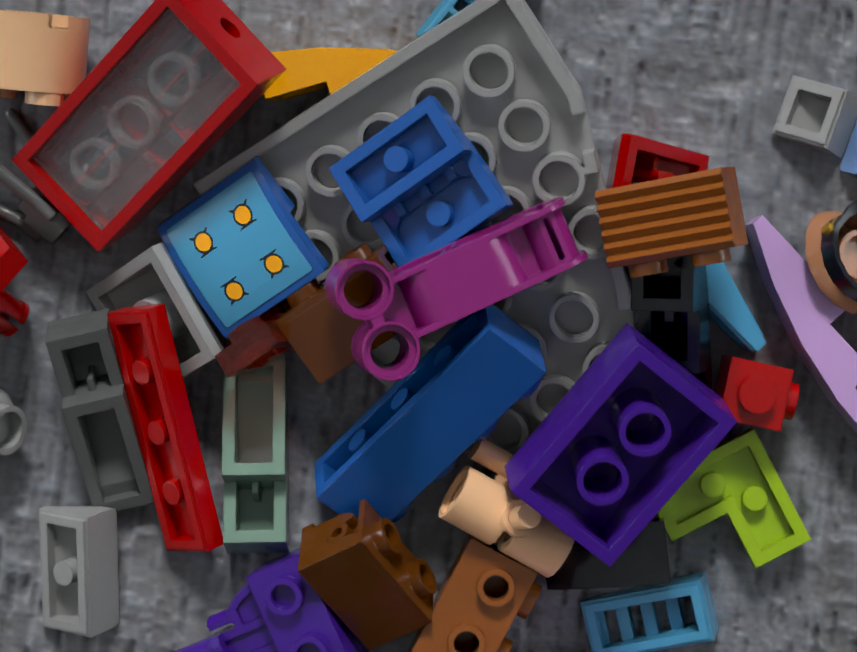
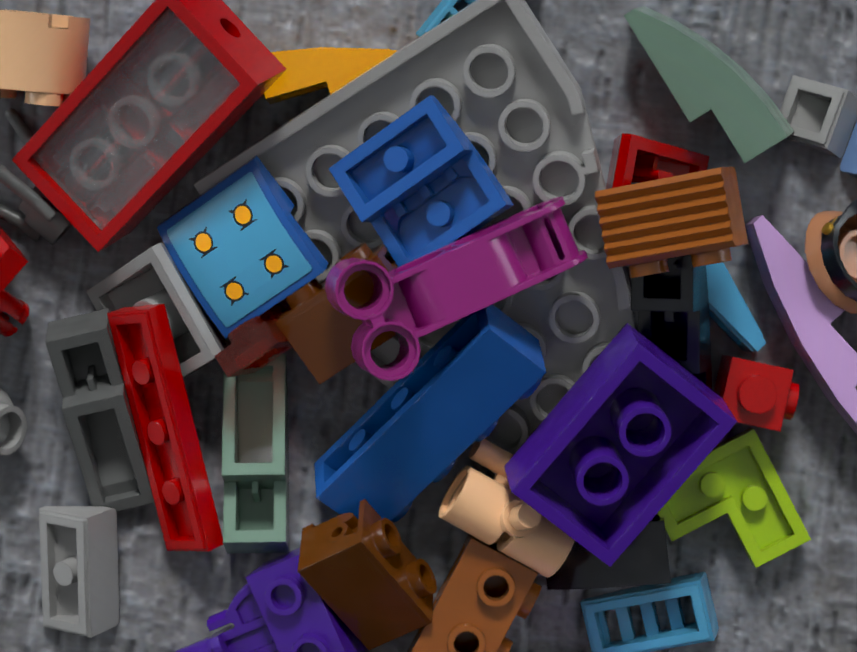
(708, 80): none -> sand green slope

